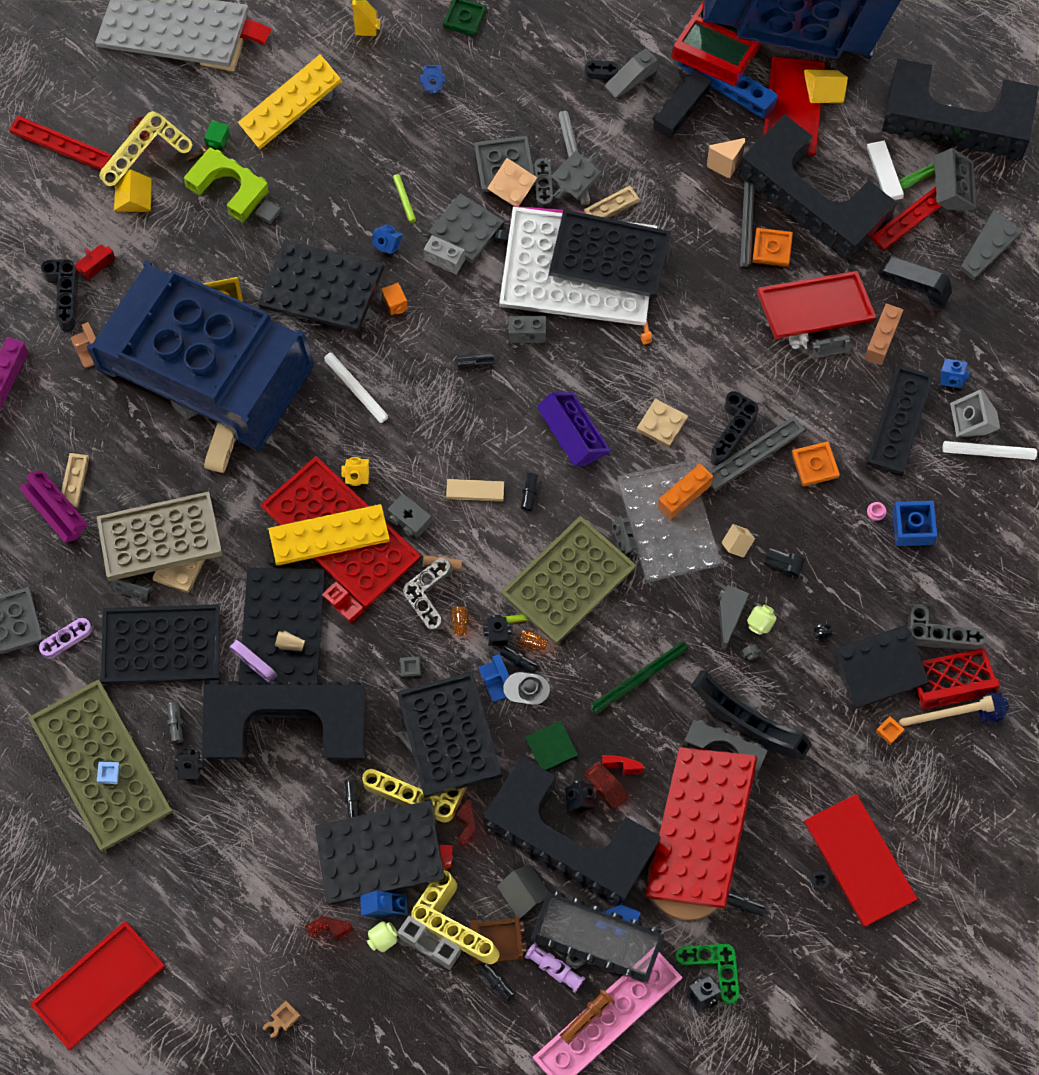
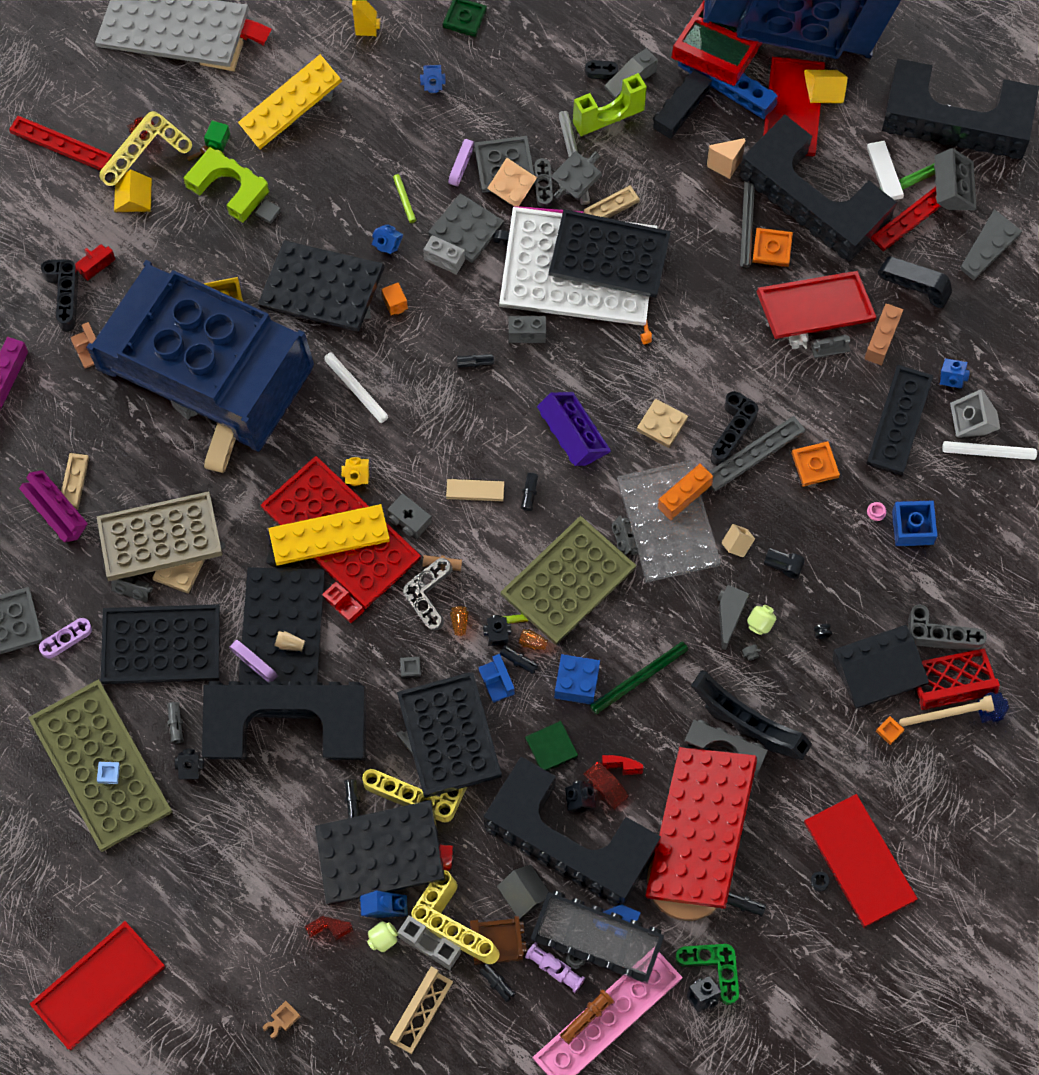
(413, 1007): none -> tan fence
(461, 162): none -> lavender beam
(466, 817): clear red slope -> none
(526, 688): light grey piece -> none
(577, 679): none -> blue brick
(589, 117): none -> lime arch

